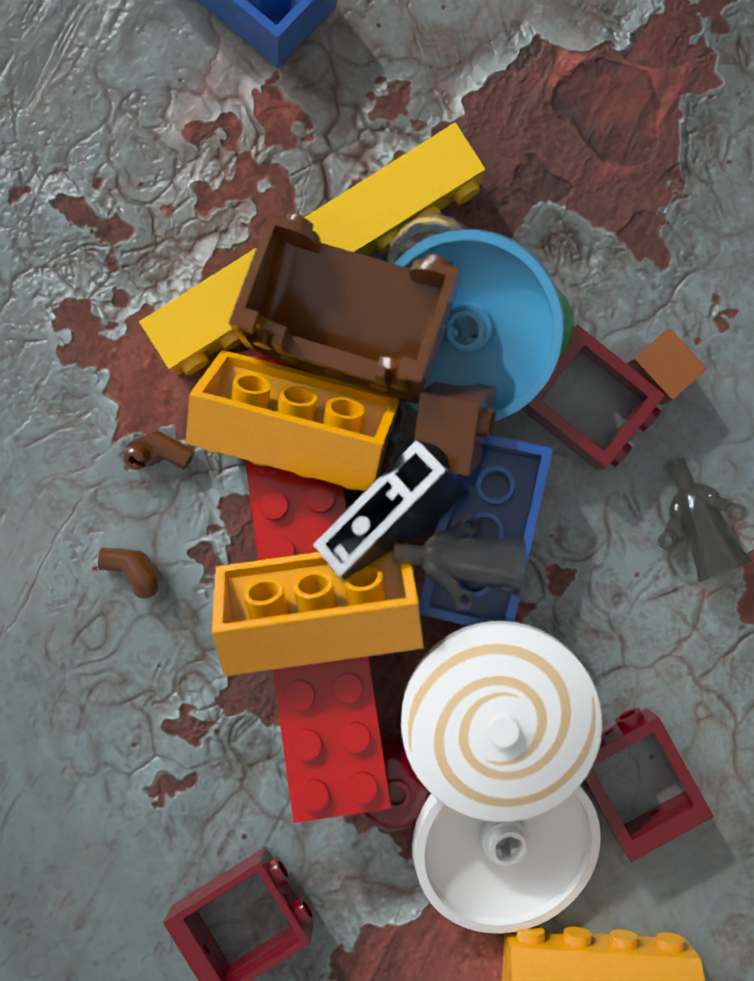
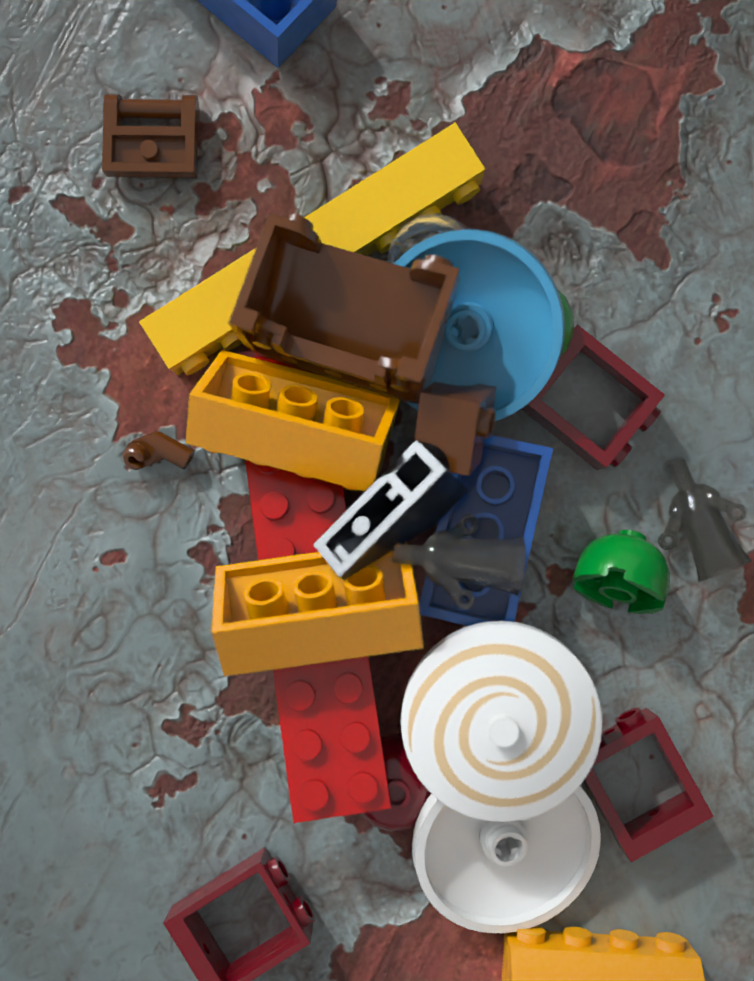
(135, 566): reddish brown arm -> none
(150, 149): none -> reddish brown plate
(623, 570): none -> green cylinder
(668, 365): dark orange panel -> none

